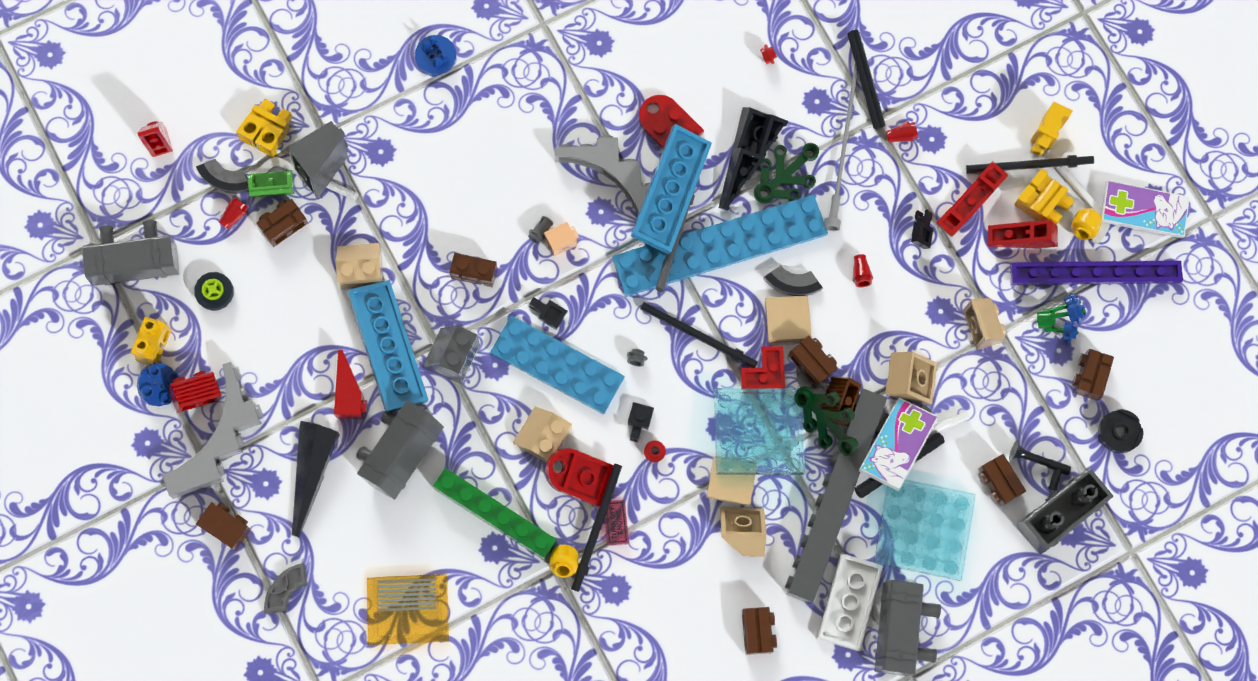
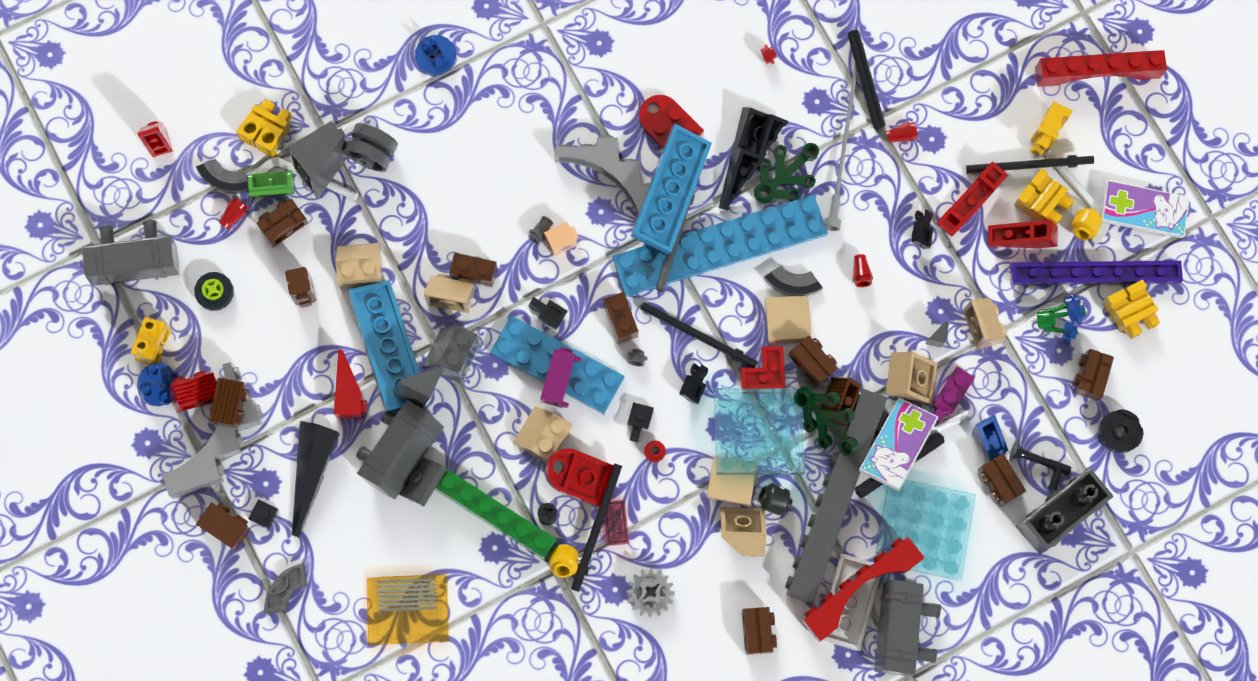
(228, 403): none -> reddish brown brick
(263, 514): none -> black plate
(301, 286): none -> reddish brown brick
(370, 147): none -> dark grey wheel
(418, 387): none -> dark grey slope
(423, 482): none -> dark grey plate
(449, 293): none -> tan slope
(547, 506): none -> black bush
(559, 377): none -> magenta brick
(620, 317): none -> reddish brown brick
(643, 585): none -> light grey gear
(693, 384): none -> black plate
(775, 499): none -> pearl dark grey head
(826, 618): none -> red arch
(939, 336): none -> dark grey slope
(952, 392): none -> magenta hinge
(990, 437): none -> blue slope
(1066, 69): none -> red arch
(1131, 307): none -> yellow hips

